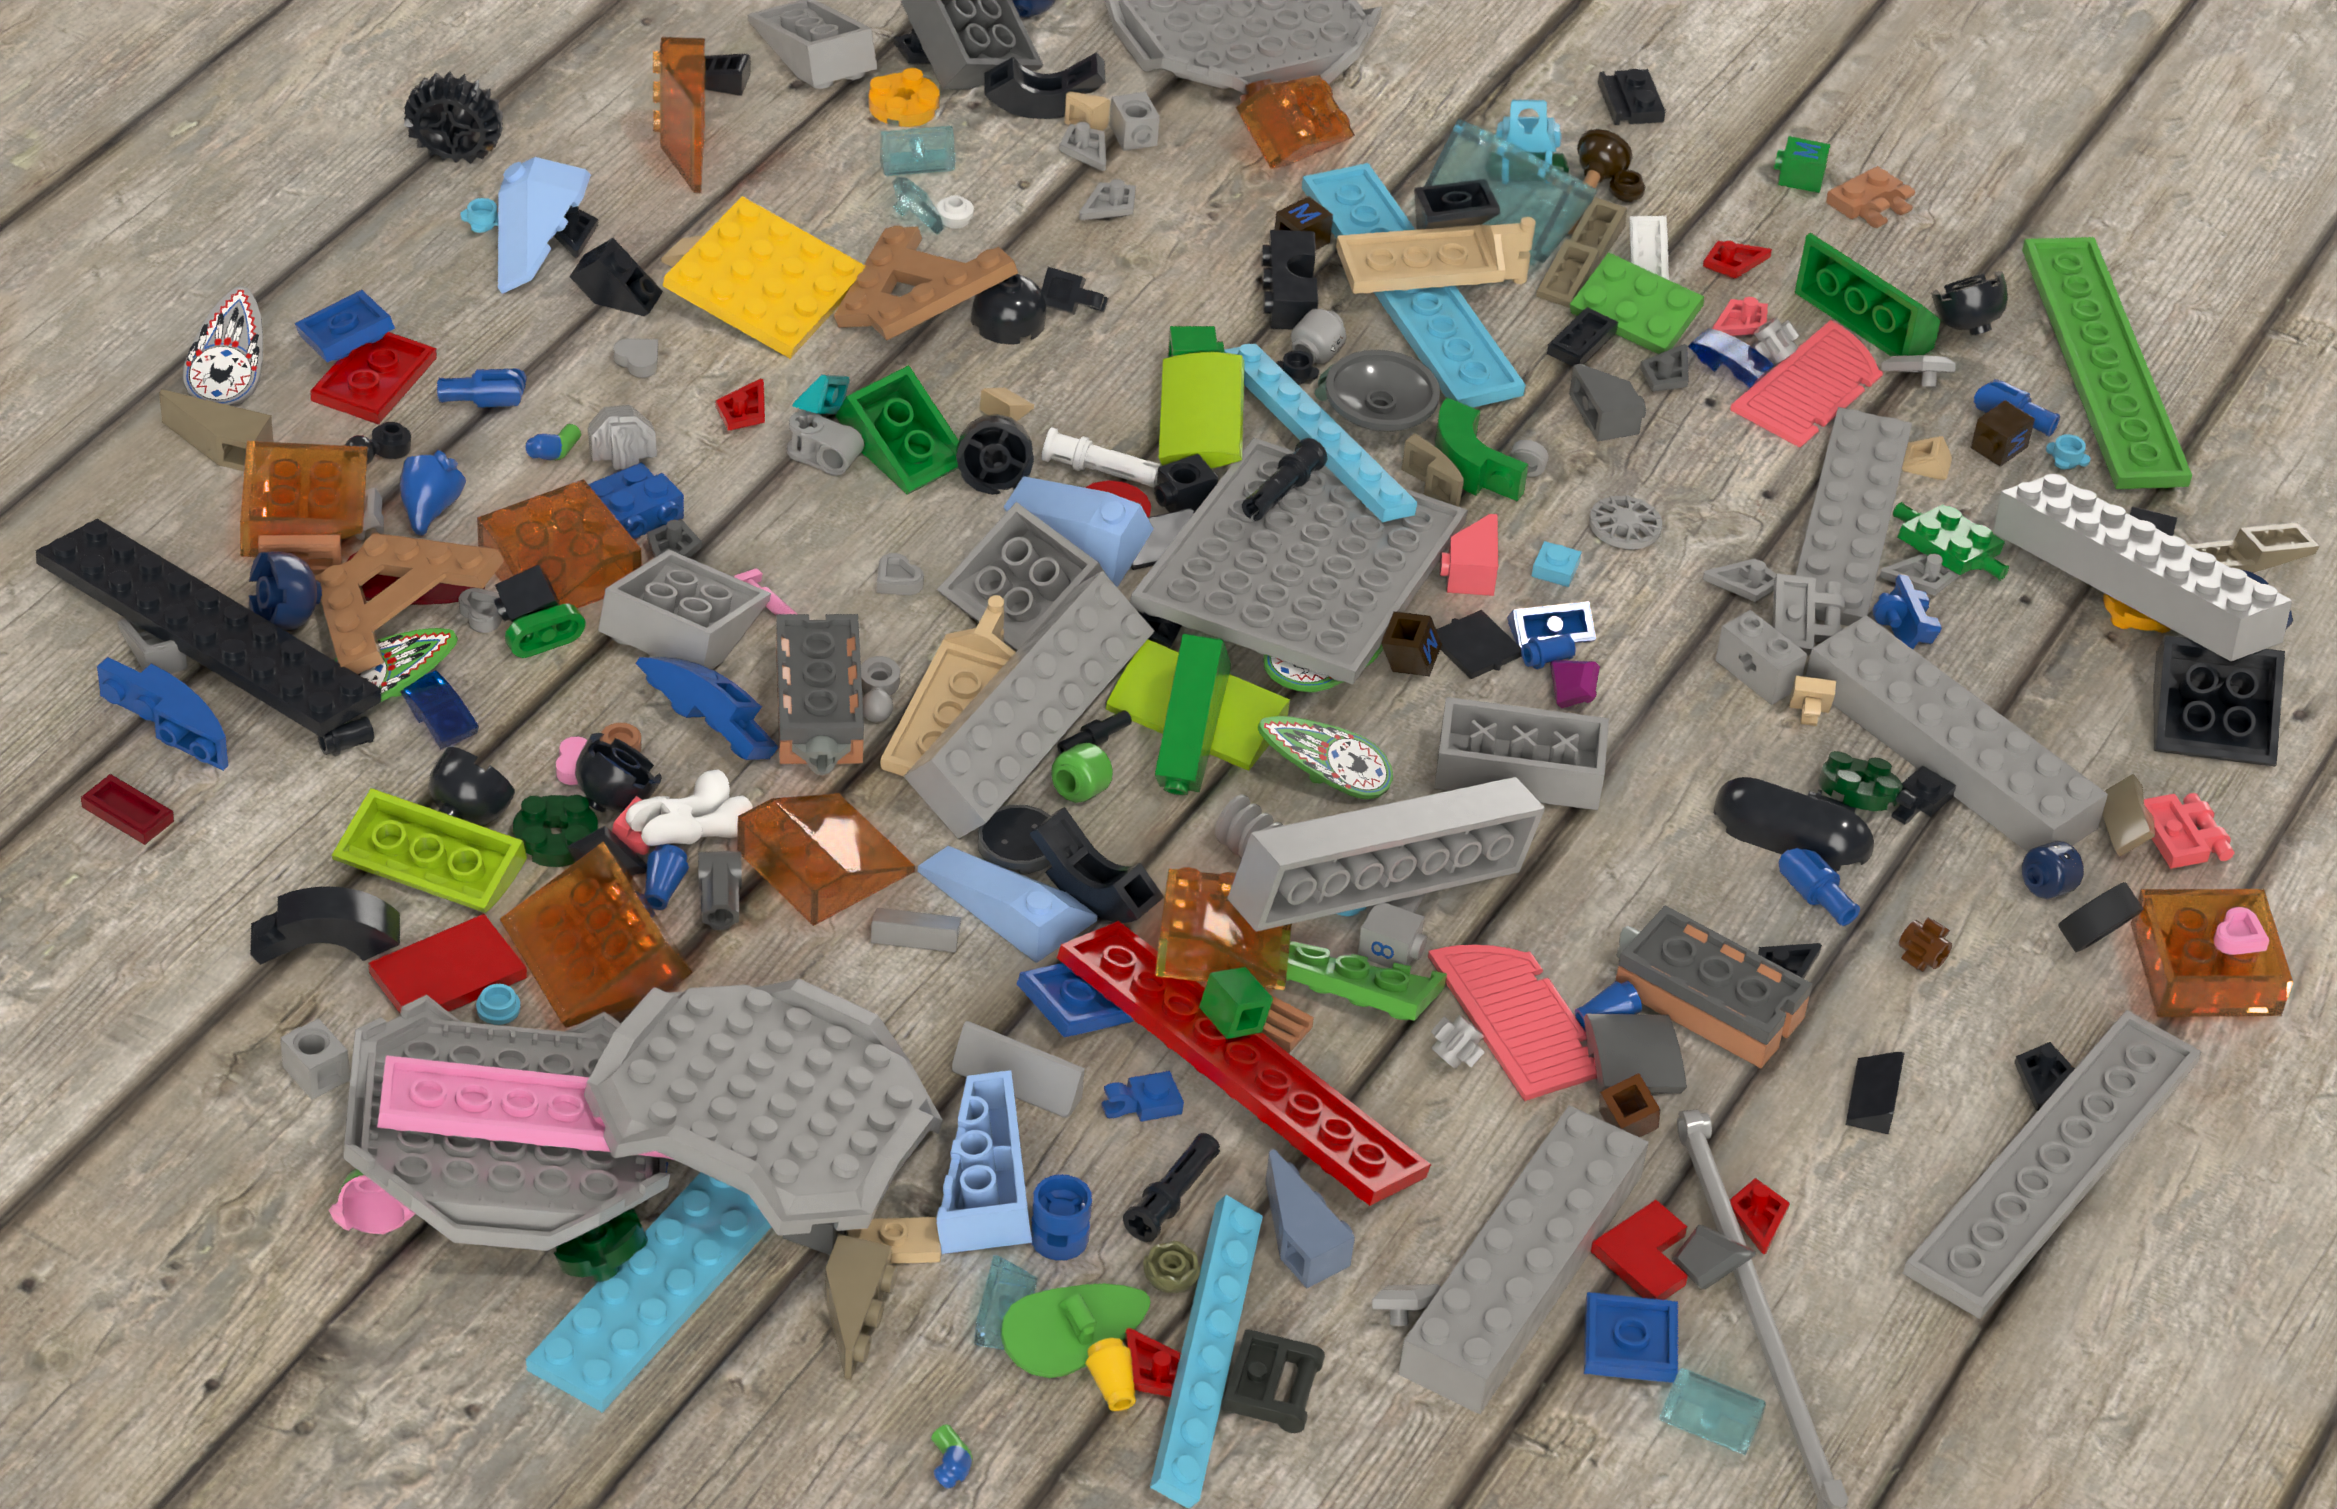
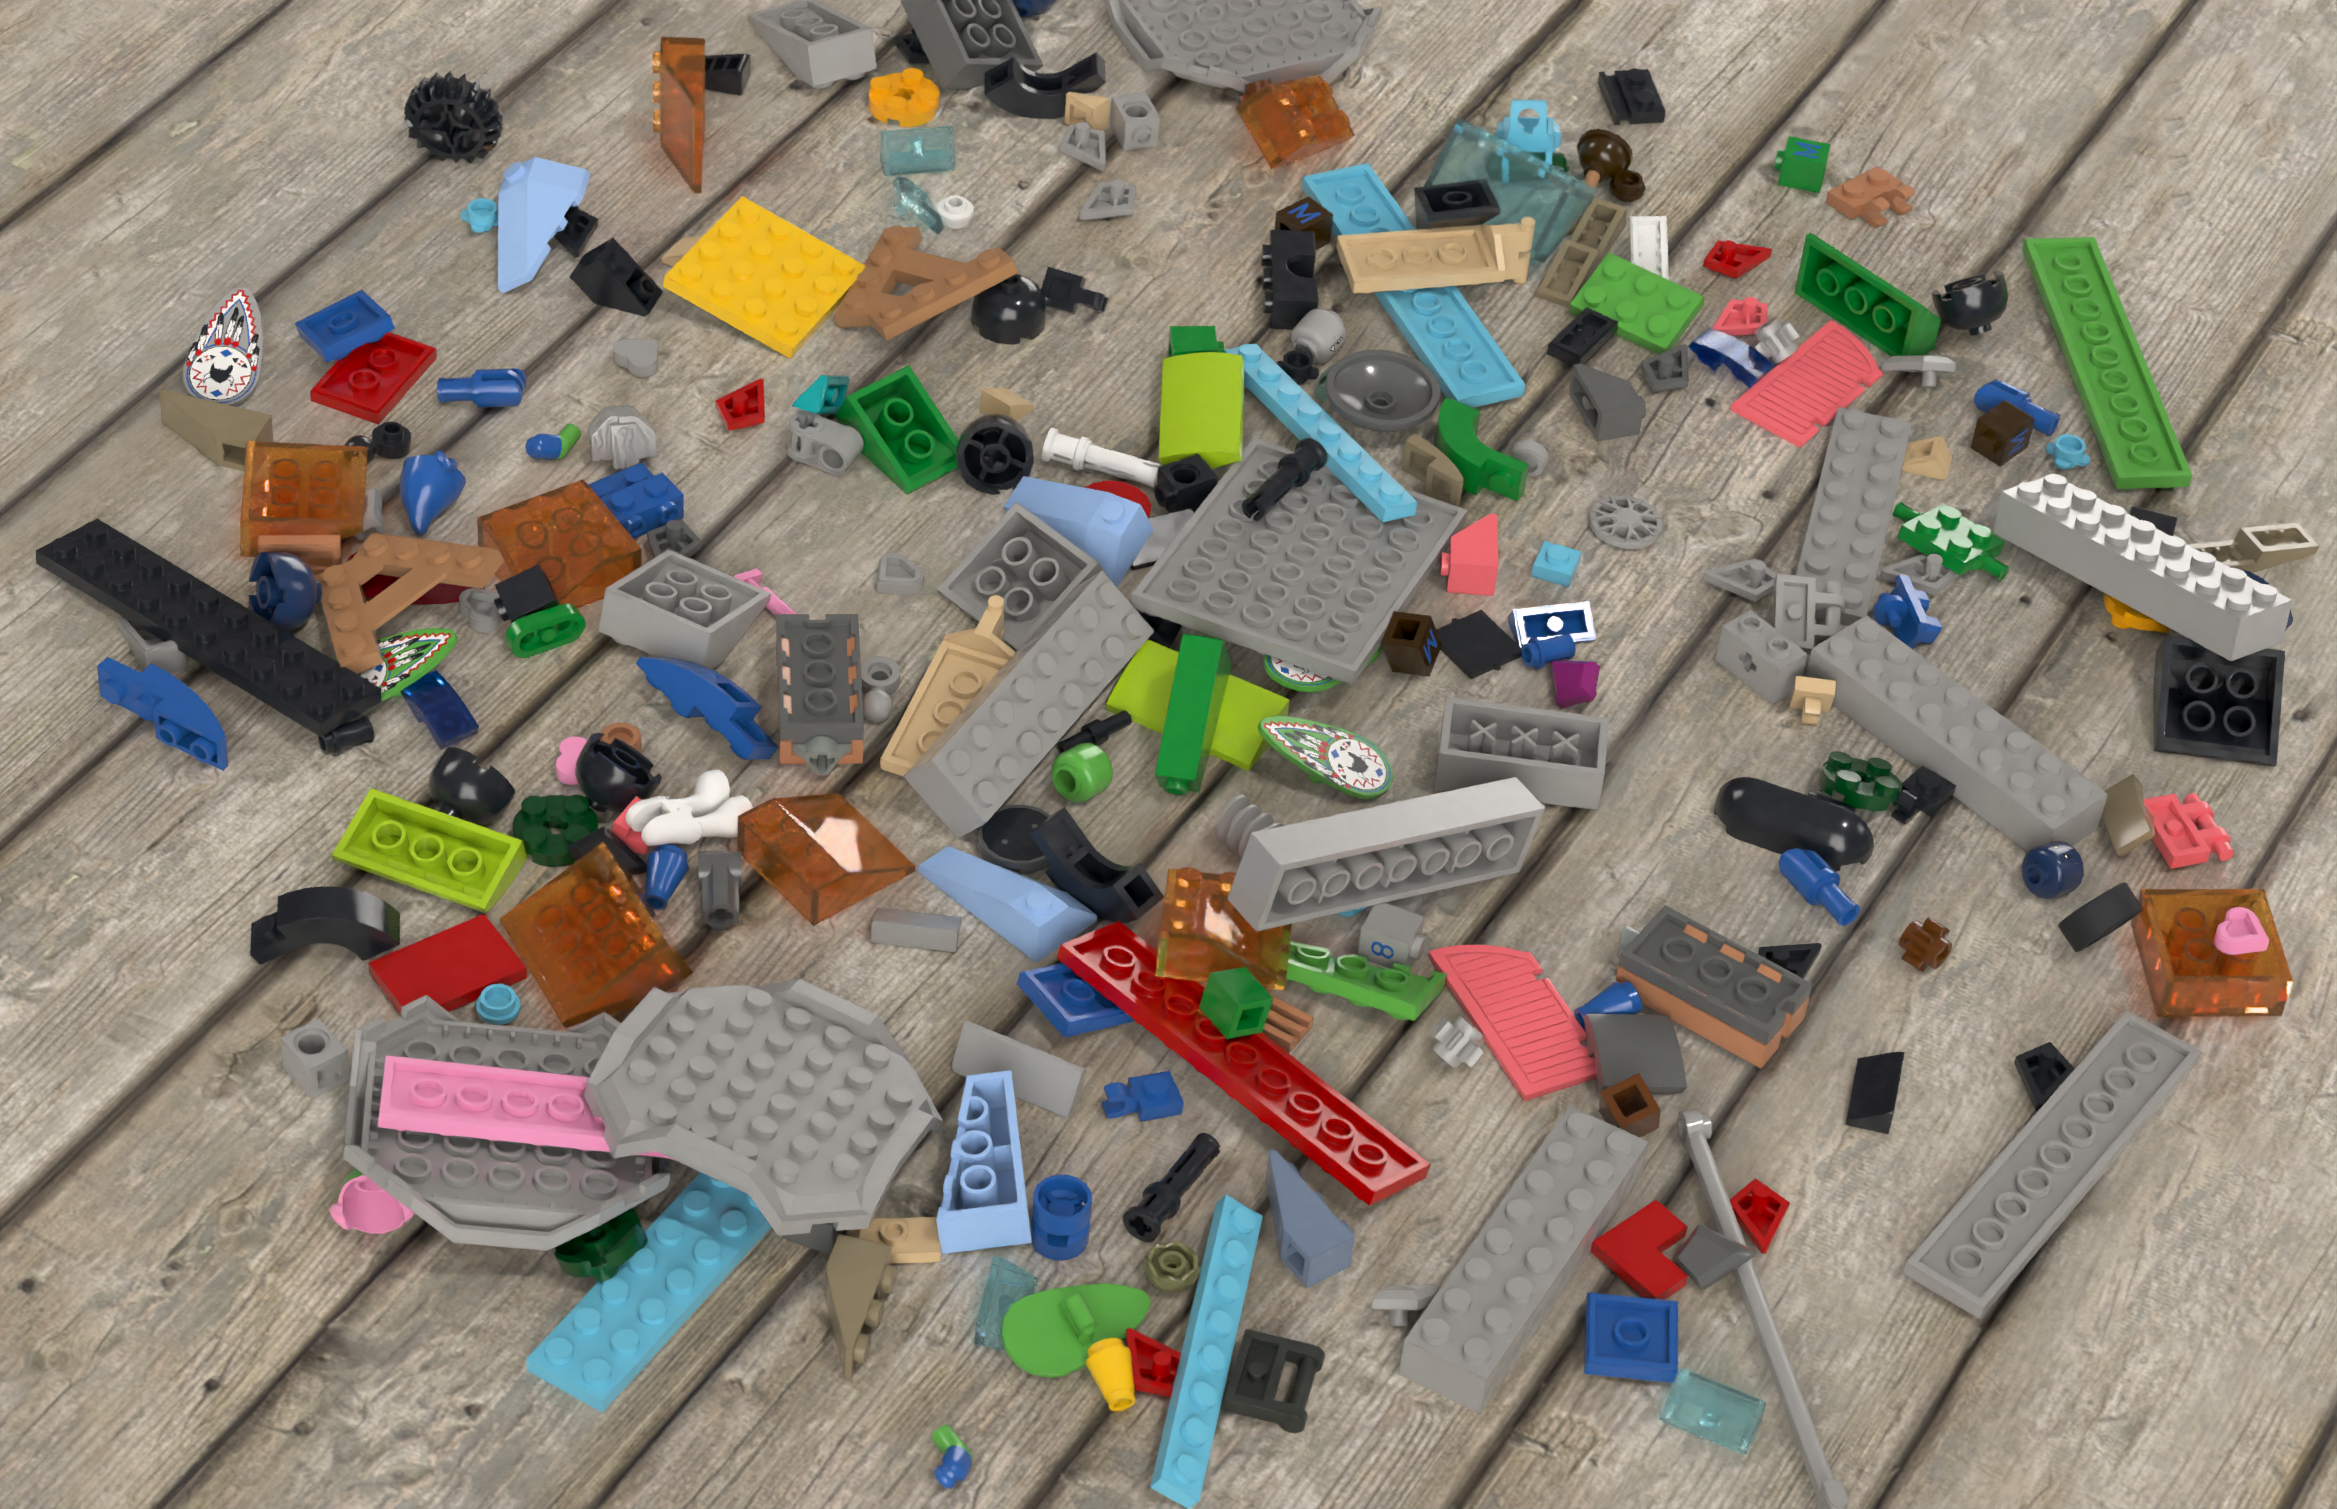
(127, 809): dark red tile -> none

